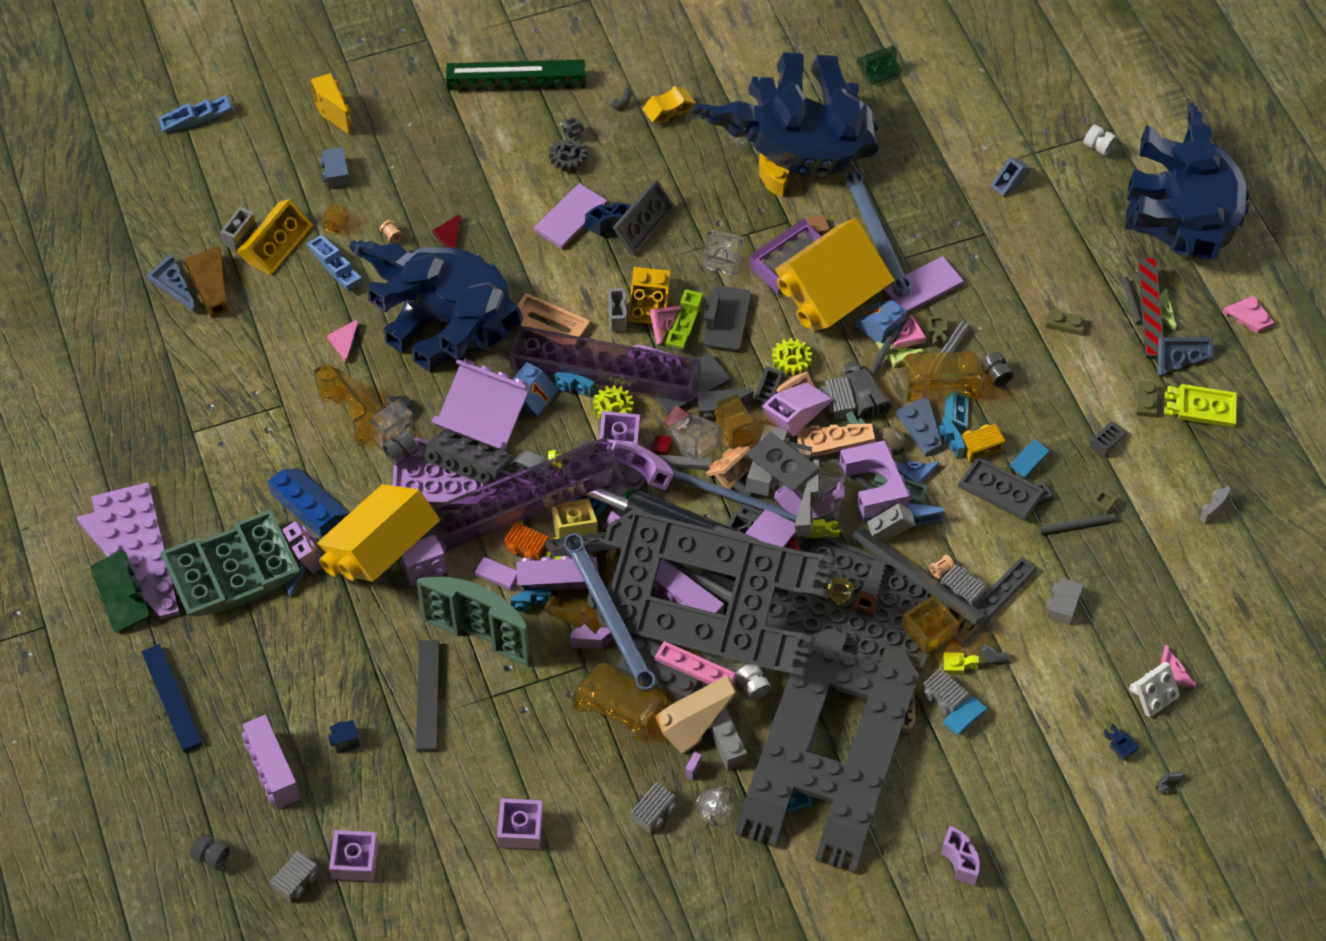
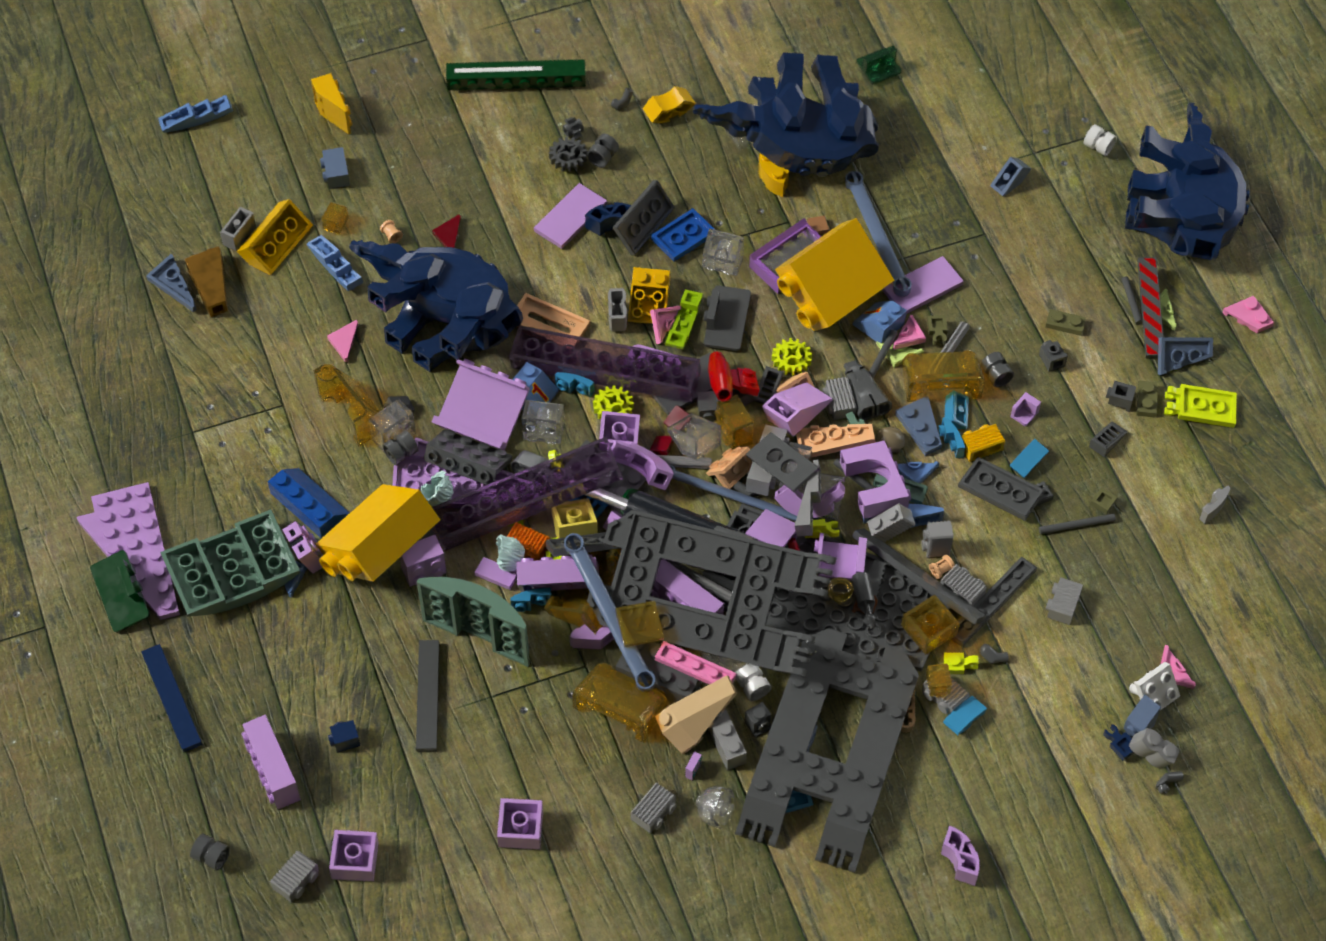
(439, 490): none -> light aqua hair
(509, 552): none -> light aqua hair
(543, 422): none -> clear brick
(602, 150): none -> dark grey wheel
(639, 624): none -> clear yellow tile
(682, 235): none -> blue plate
(724, 379): none -> red plate
(758, 719): none -> dark grey brick
(849, 557): none -> lavender panel
(865, 597): none -> dark grey wheel
(937, 539): none -> light grey brick
(939, 680): none -> clear yellow brick
(1025, 409): none -> lavender panel
(1052, 355): none -> dark grey brick
(1121, 395): none -> dark grey brick
(1142, 716): none -> sand blue slope
(1153, 747): none -> light grey brick

